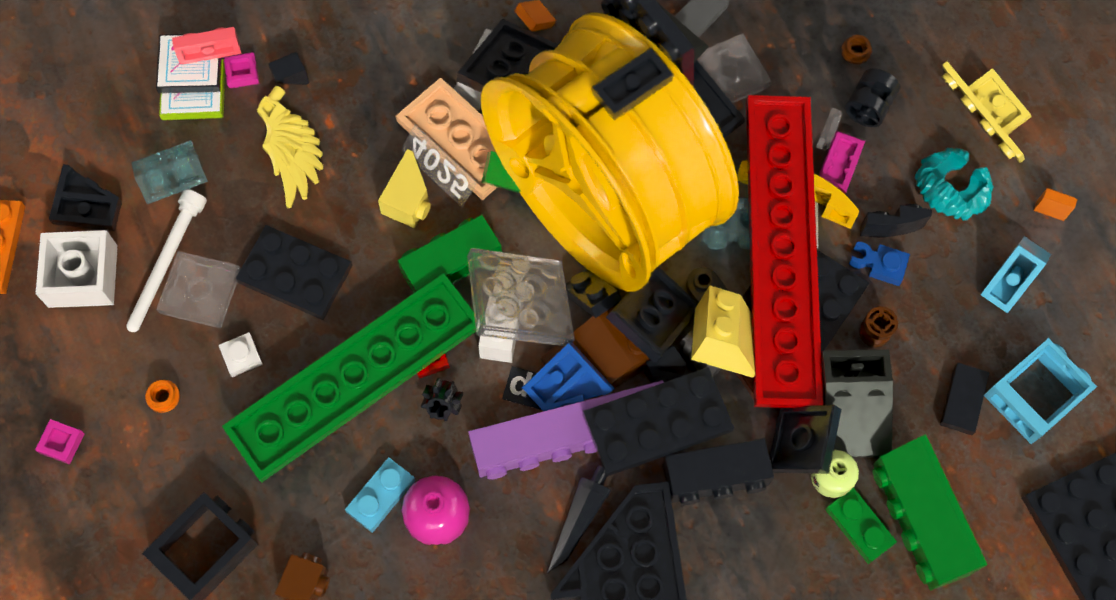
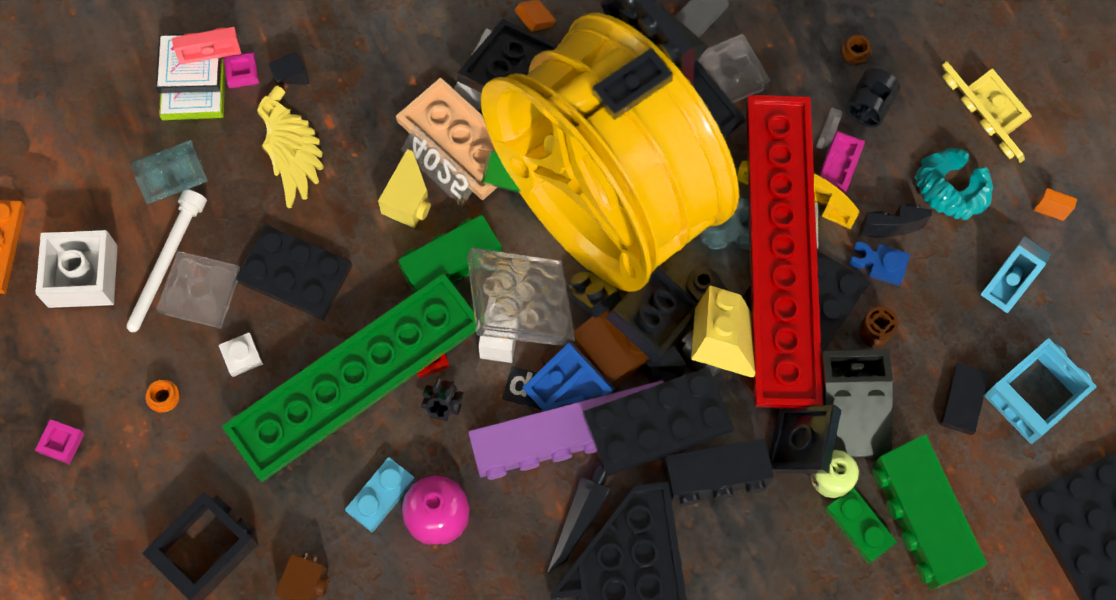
(83, 203): black wing -> none

